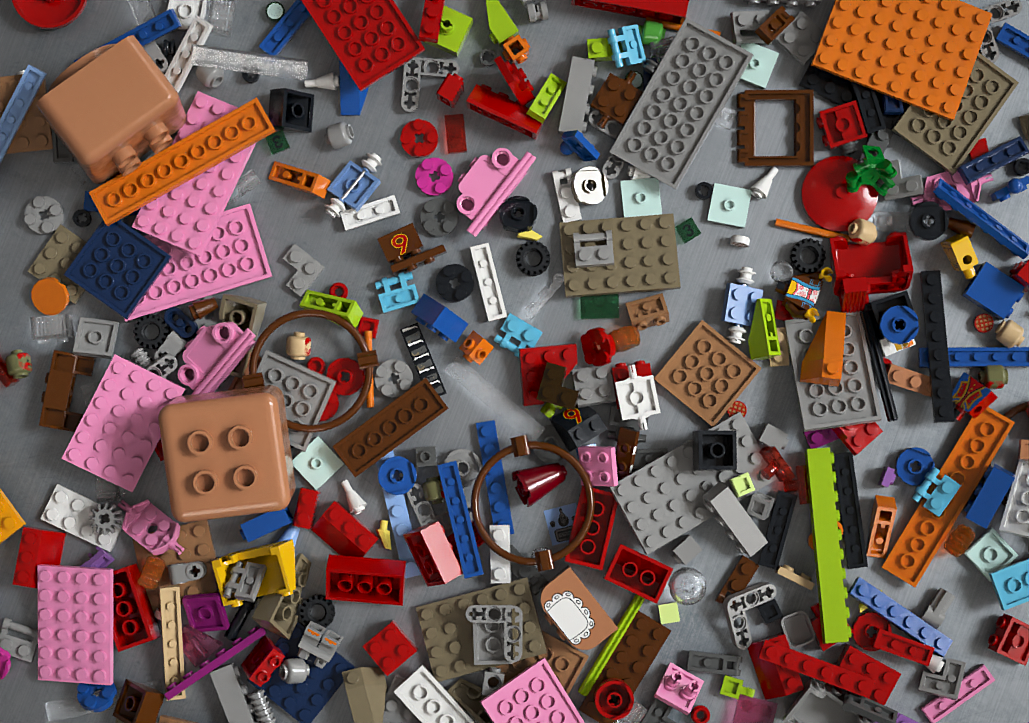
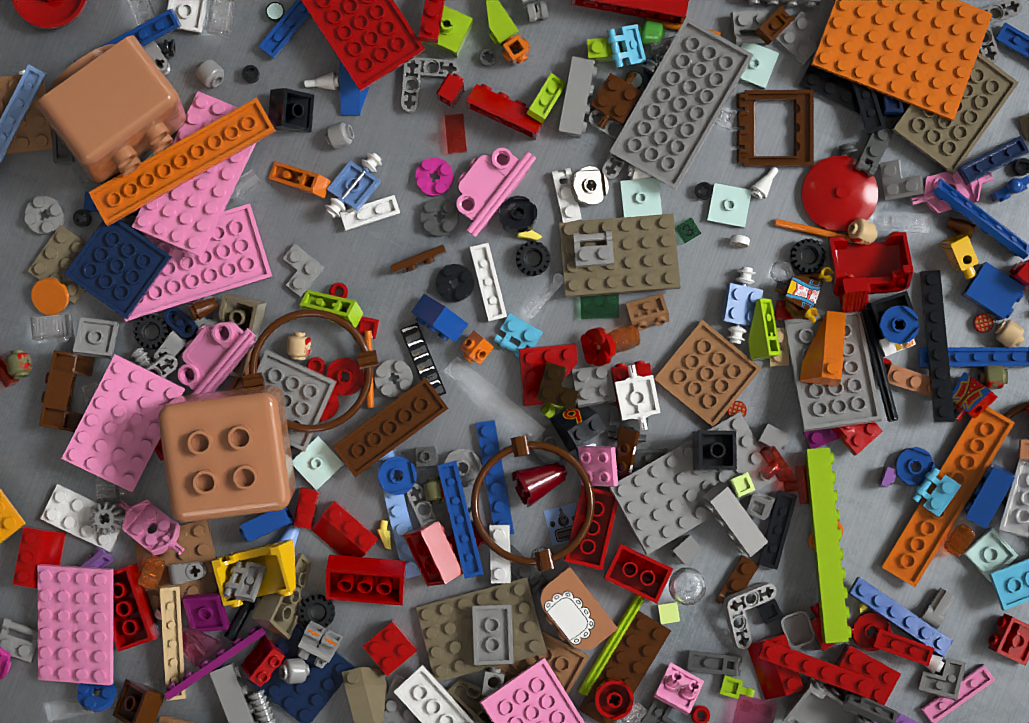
(181, 63): white plate -> none
(249, 62): clear plate -> none
(277, 142): clear green tile -> none
(355, 502): white cone -> none
(400, 297): medium azure plate -> none
(401, 243): reddish brown slope -> none
(408, 138): red plate -> none
(503, 618): light grey beam -> none
(515, 80): red plate -> none
(576, 142): blue plate -> none
(802, 580): tan plate -> none
(841, 125): red plate -> none
(850, 510): black plate -> none
(871, 171): green piece -> none
(881, 526): orange slope -> none
(936, 213): black plate -> none
(979, 149): red tile -> none

